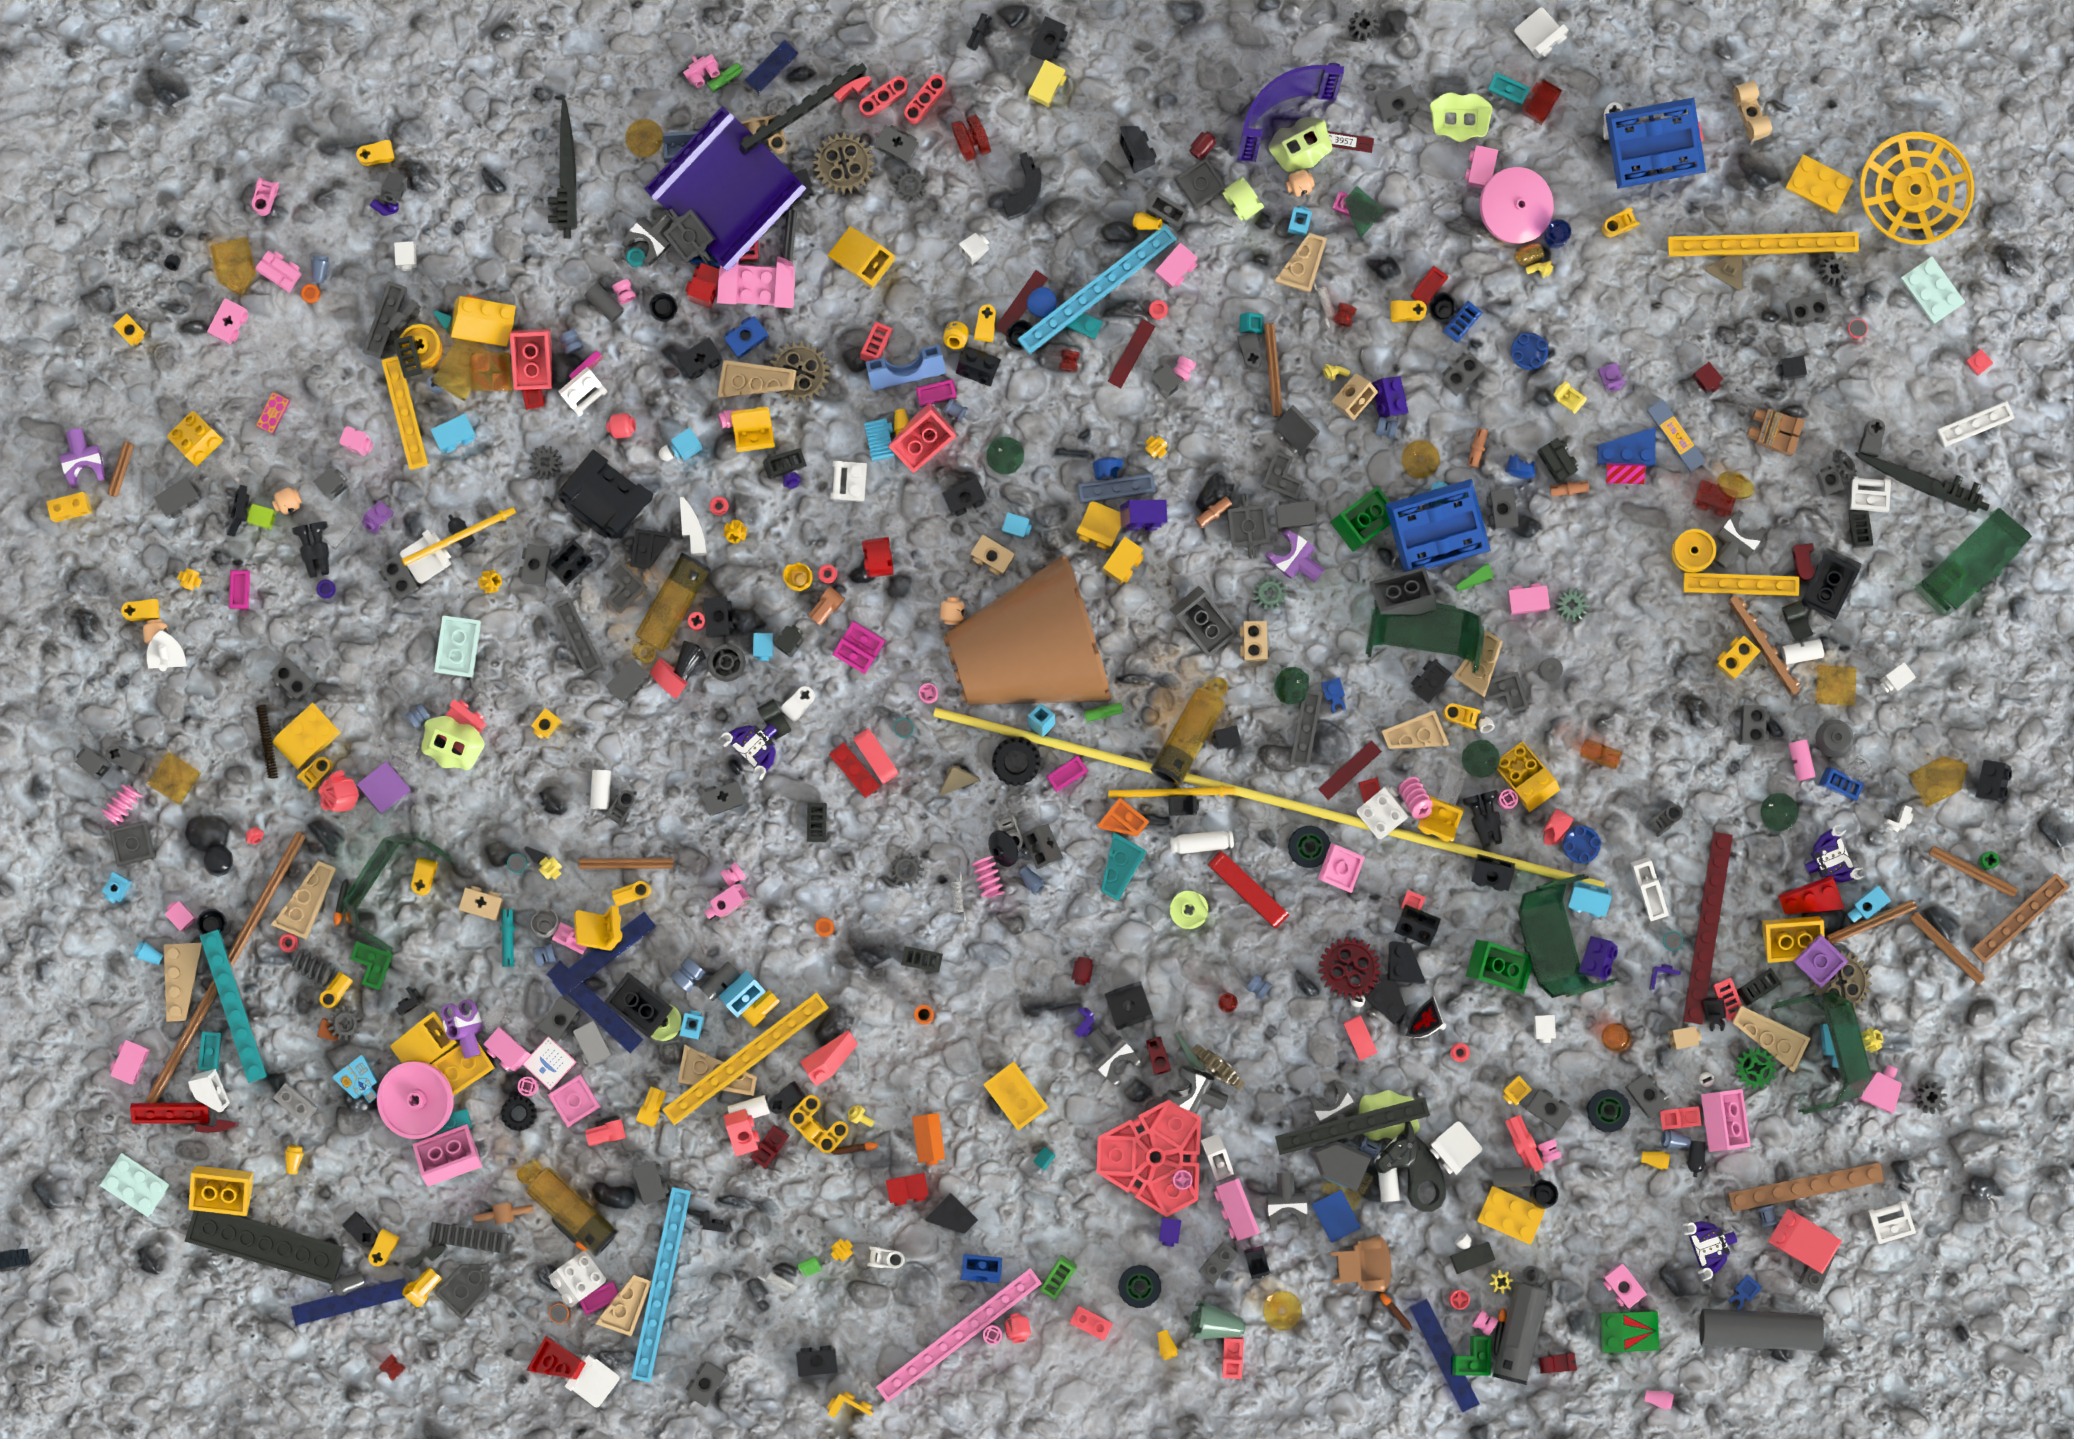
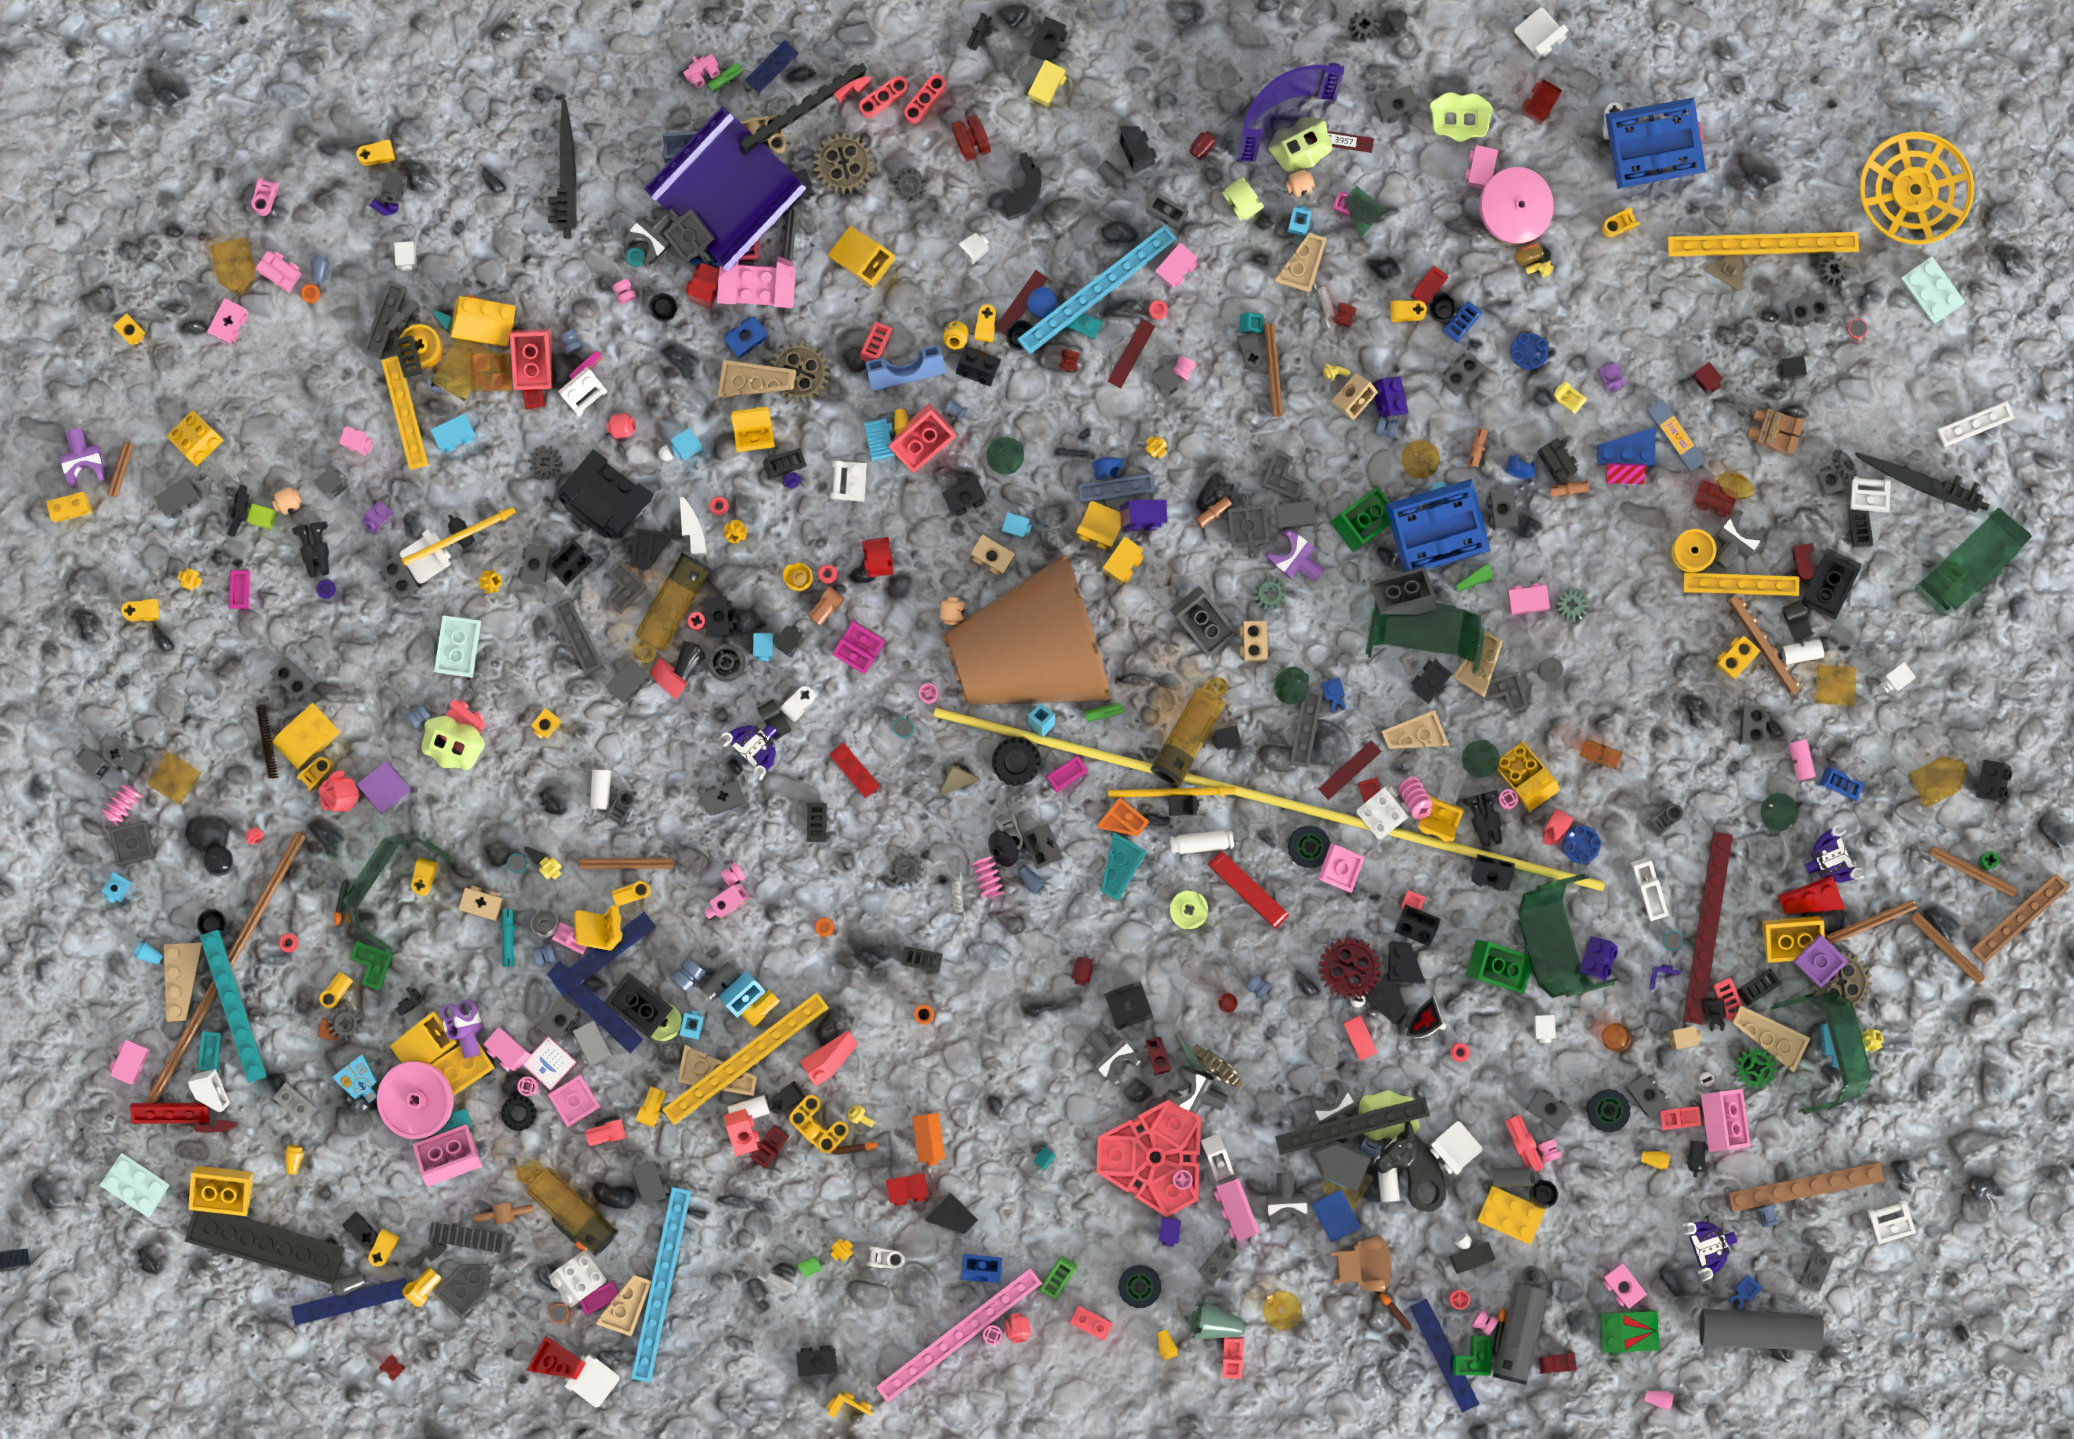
(152, 628): light nougat head -> none
(164, 652): white shield -> none
(172, 262): black hinge -> none
(180, 915): bright pink brick -> none
(273, 413): dark pink tile -> none
(302, 909): tan wing -> none
(313, 968): dark grey piece -> none
(604, 302): dark grey pin -> none
(647, 146): clear yellow dish -> none
(702, 1395): dark grey brick -> none
(704, 349): black brick -> none
(716, 1225): black bracket -> none
(725, 418): bright pink cone -> none
(875, 755): coral beam -> none
(902, 153): dark grey brick -> none
(936, 392): dark pink tile -> none
(1015, 1095): yellow plate -> none
(1084, 1028): dark purple bracket -> none
(1144, 221): yellow cone -> none
(1200, 183): dark grey tile -> none
(1257, 1262): black bracket -> none
(1296, 431): dark grey slope -> none
(1462, 715): yellow piece -> none
(1486, 725): white hinge -> none
(1495, 1283): light yellow gear -> none
(1508, 89): teal plate -> none
(1516, 1091): yellow bracket -> none
(1557, 233): clear blue wheel -> none
(1590, 899): medium azure brick -> none
(1672, 1139): sand blue cone -> none
(1745, 99): tan beam -> none
(1804, 1241): coral slope -> none
(1819, 184): yellow plate -> none
(1834, 738): dark grey cone -> none
(1872, 441): dark grey piece -> none
(1875, 897): medium azure torso -> none
(1883, 1090): bright pink torso -> none
(1904, 818): white bracket -> none
(1935, 1103): dark grey gear -> none
(1979, 362): coral plate -> none

